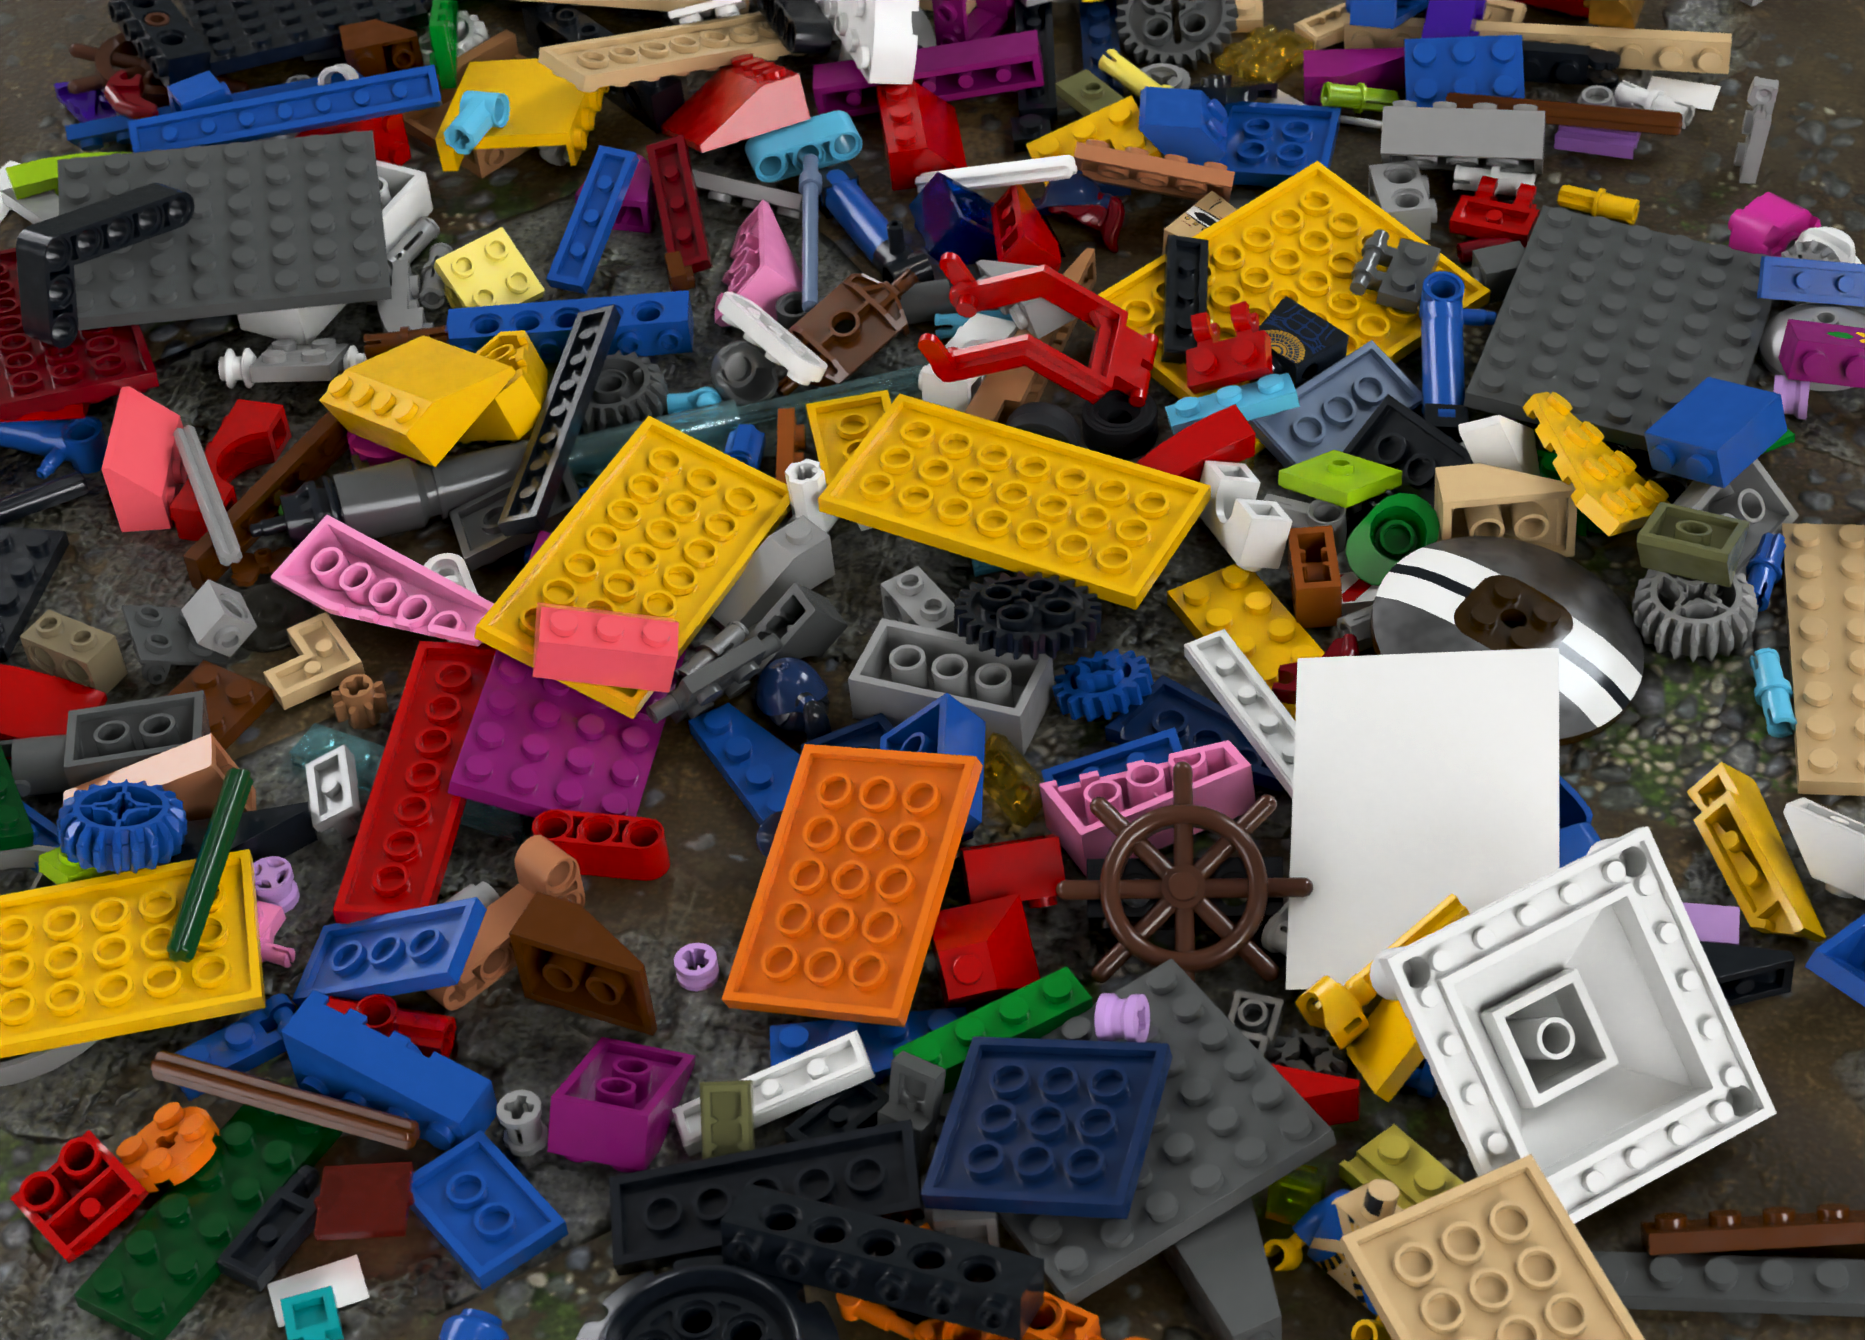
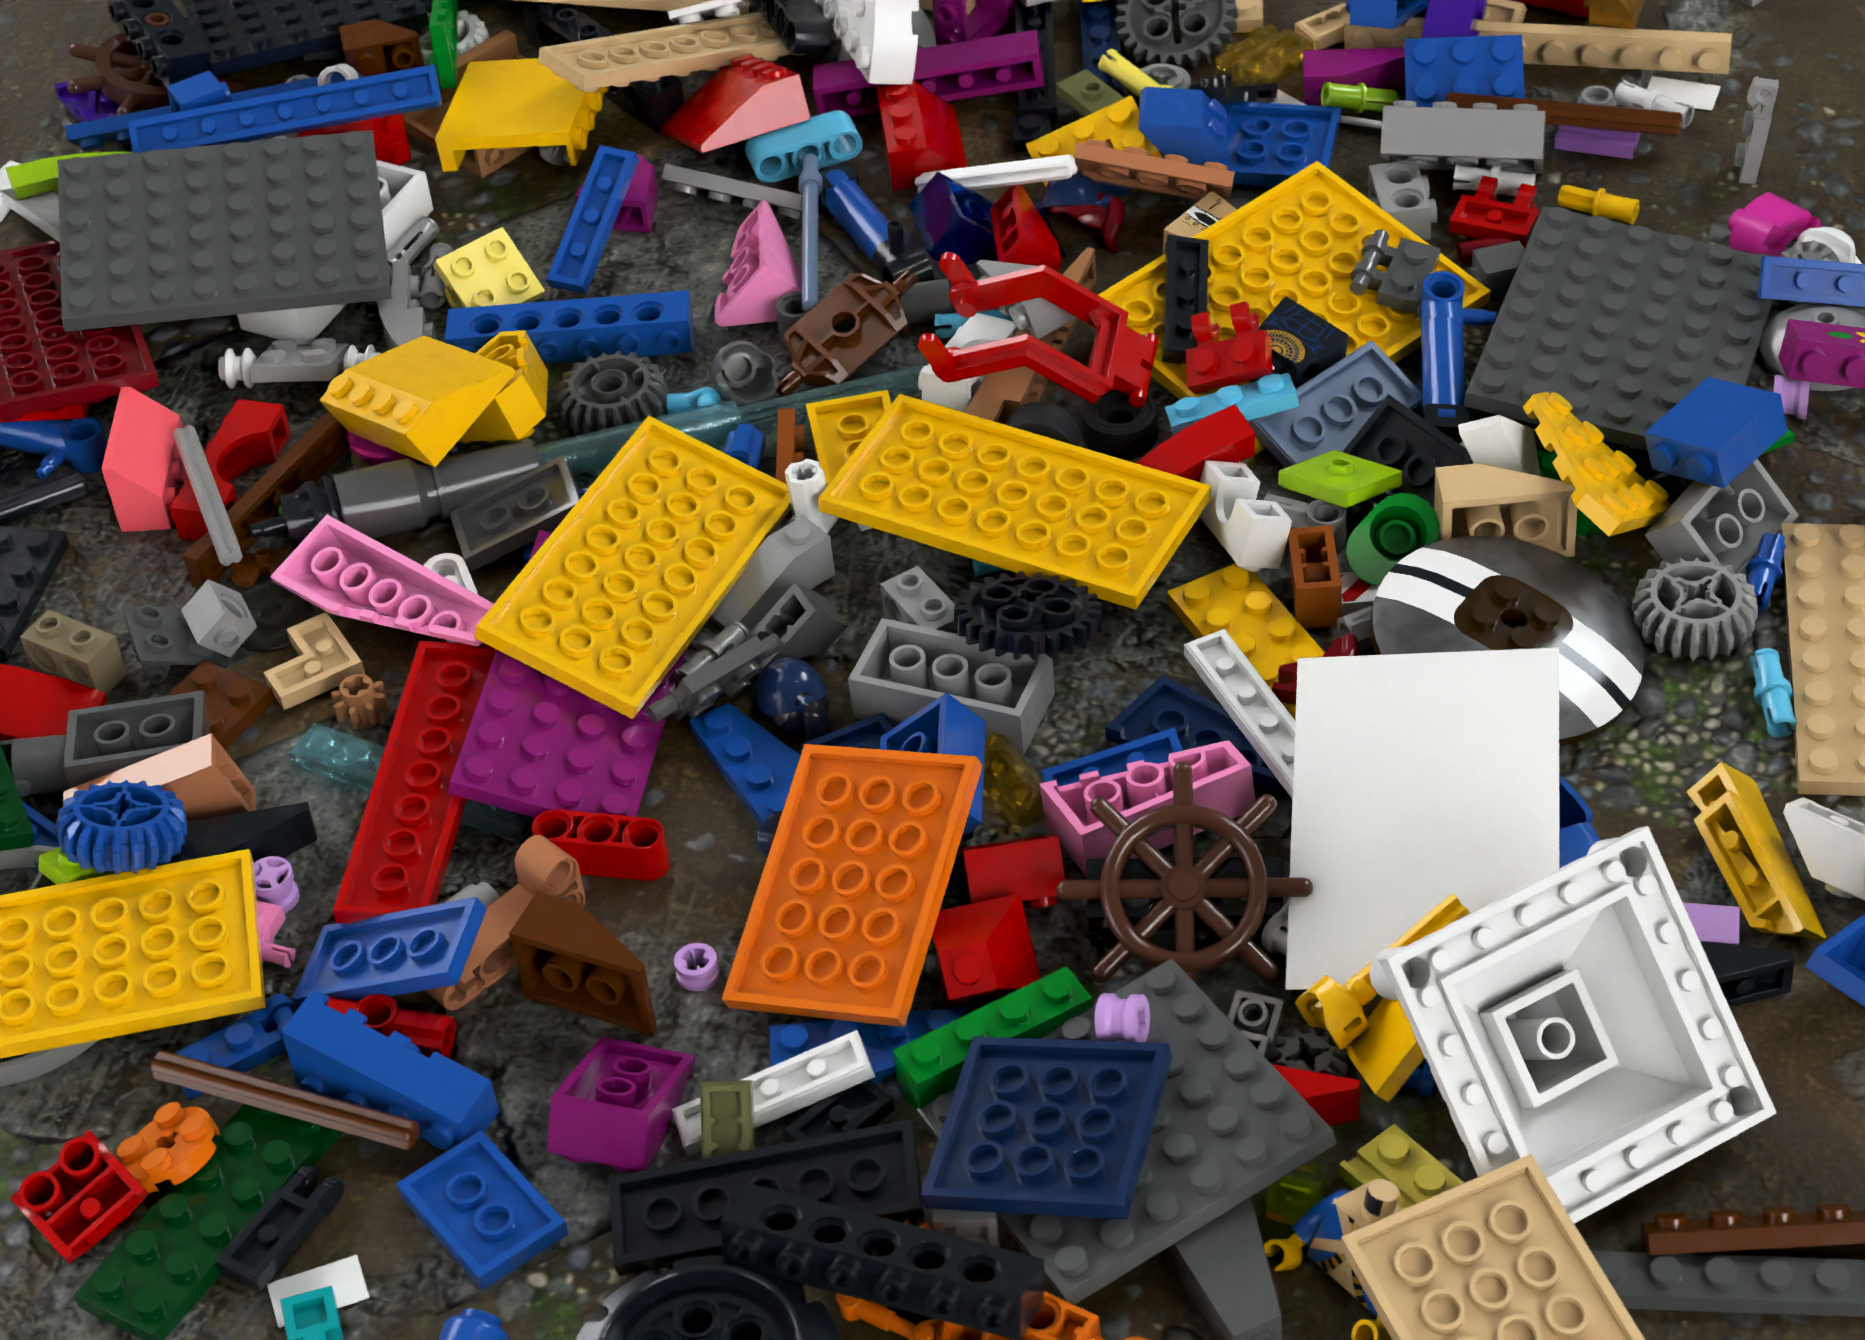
(54, 246): black beam -> none
(126, 96): dark red piece -> none
(209, 865): dark green axle -> none
(334, 792): light grey plate -> none
(364, 1201): clear red piece -> none
(384, 342): reddish brown pin -> none
(477, 115): medium azure piece -> none
(517, 1121): light grey bush -> none
(559, 422): black plate -> none
(605, 647): coral slope -> none
(679, 202): dark red plate -> none
(679, 276): reddish brown plate -> none
(778, 342): white plate -> none
(915, 1095): dark grey slope -> none
(1103, 685): blue gear -> none
(1569, 64): black hinge -> none
(1692, 543): olive slope -> none

